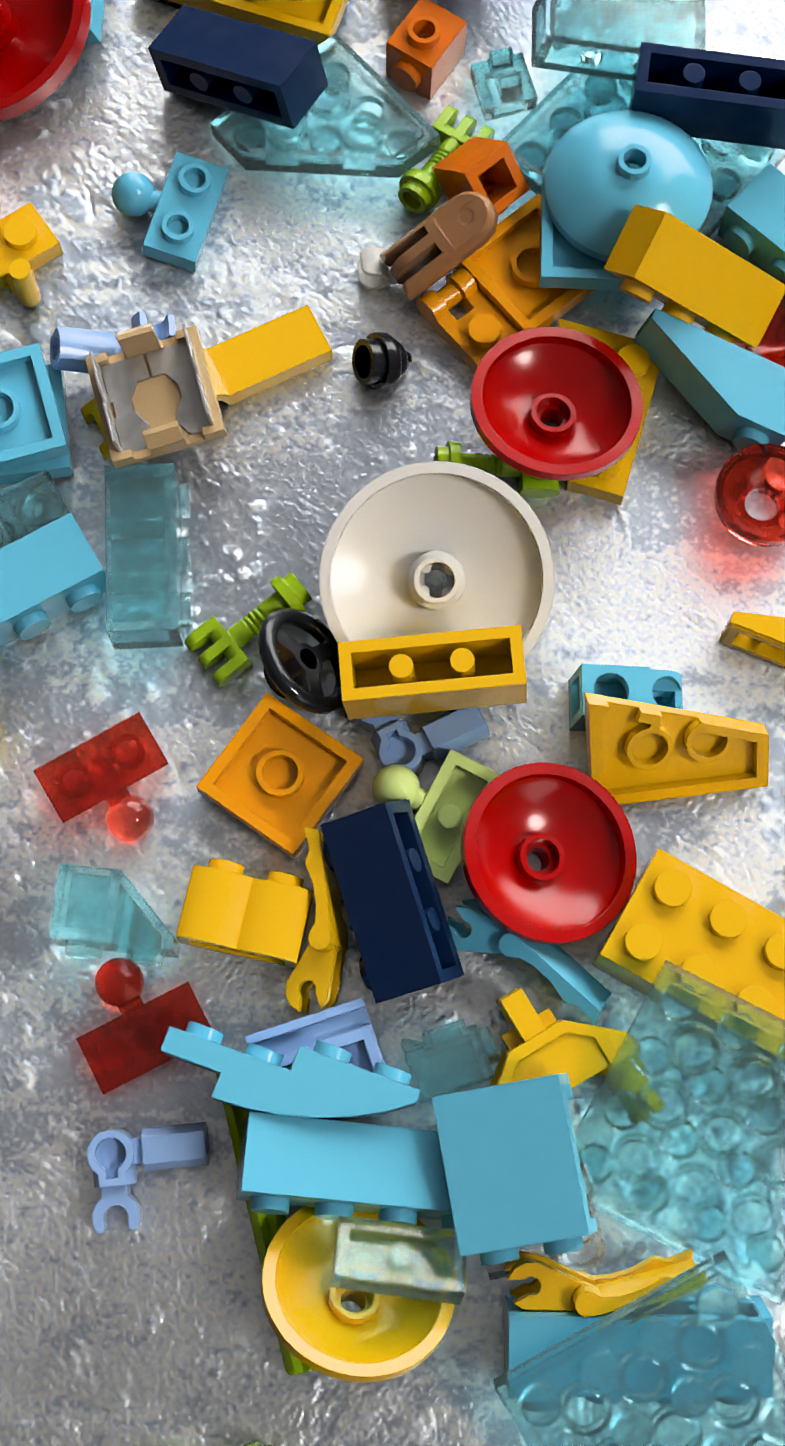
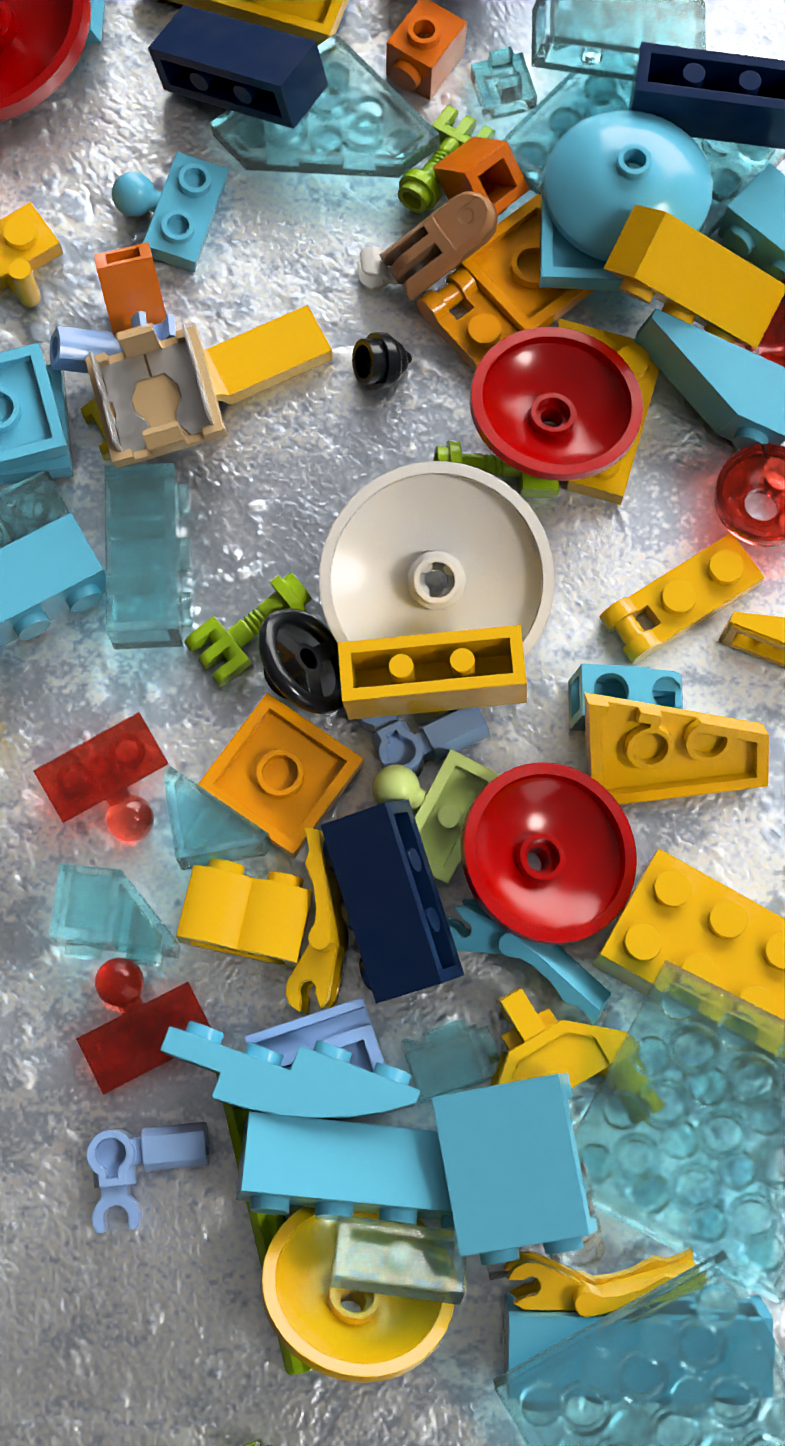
(130, 285): none -> orange brick
(207, 826): none -> clear light blue slope
(683, 597): none -> yellow plate

